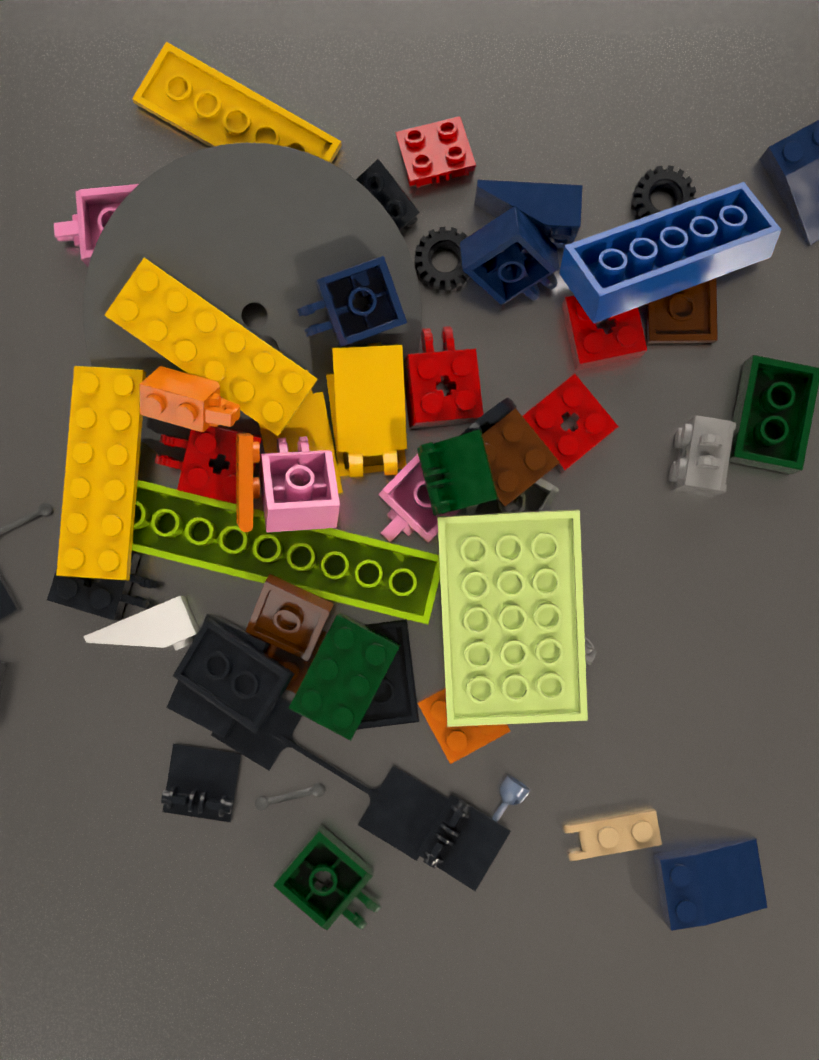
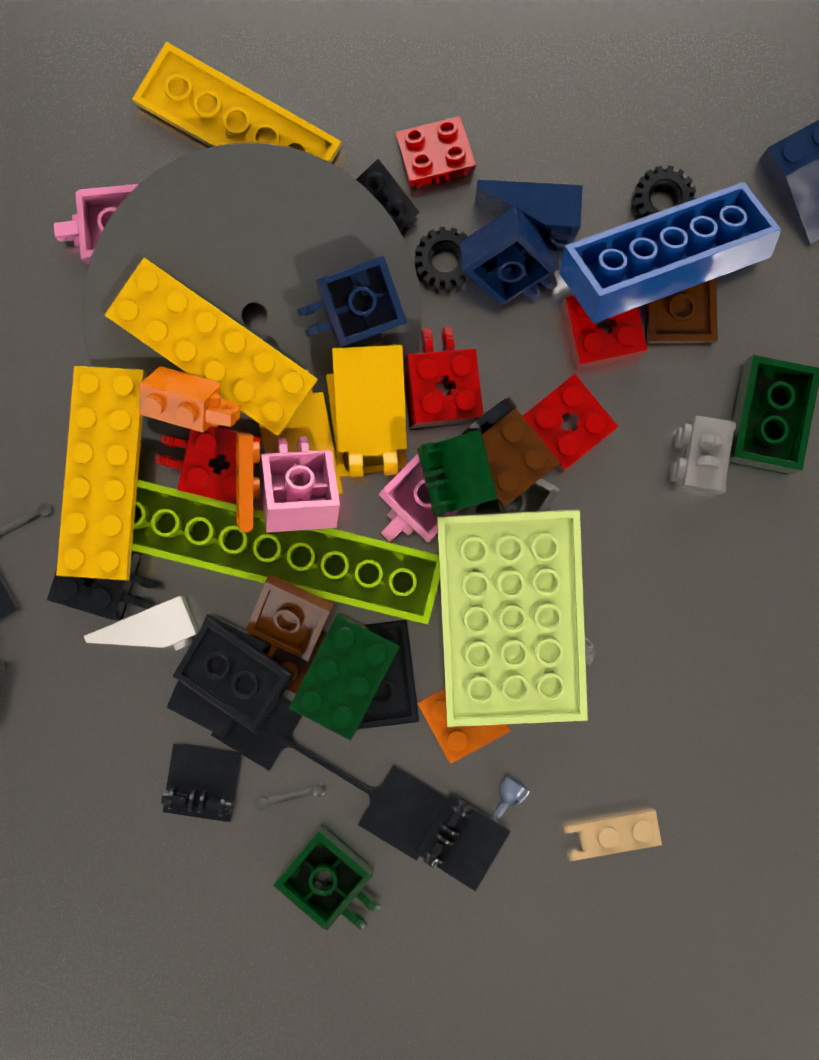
(709, 883): dark blue slope -> none

